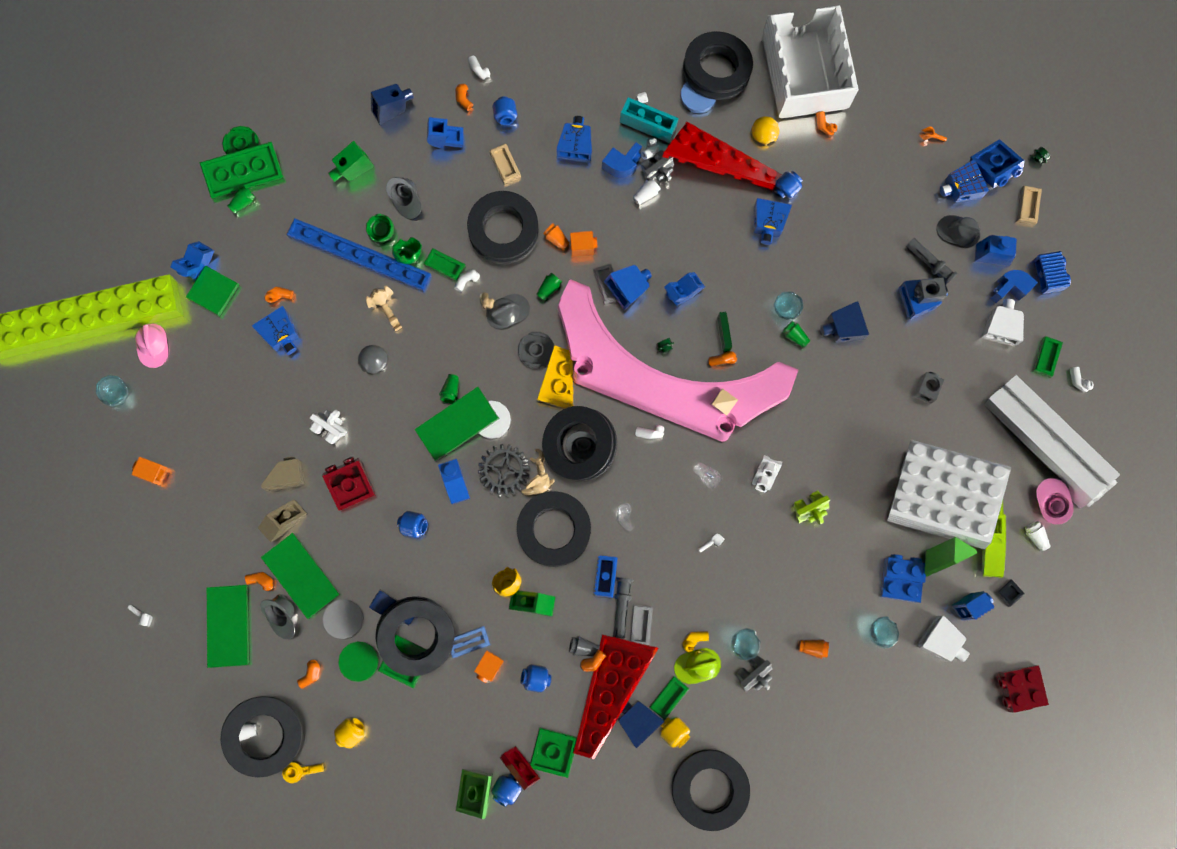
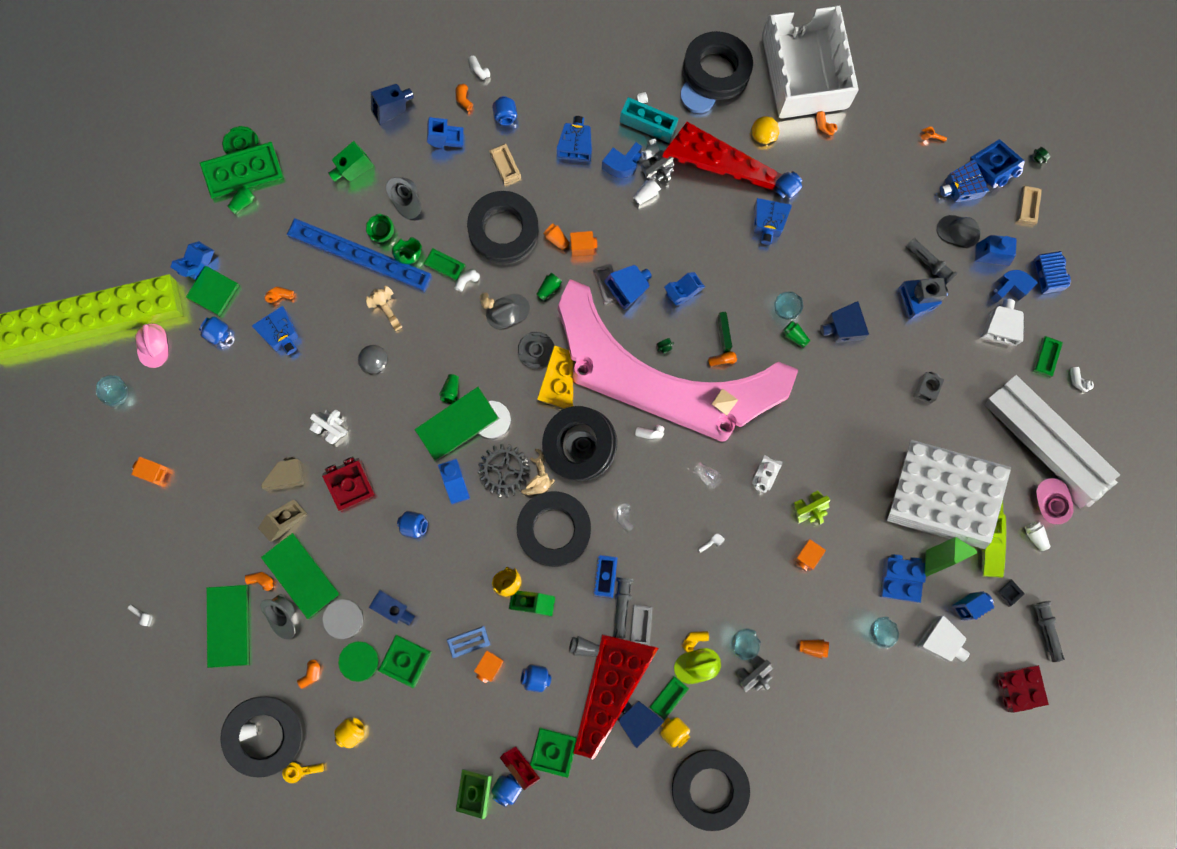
(214, 330): none -> blue head
(424, 662): black tyre -> none
(592, 664): orange arm -> none
(809, 555): none -> orange brick
(1047, 622): none -> dark grey pin

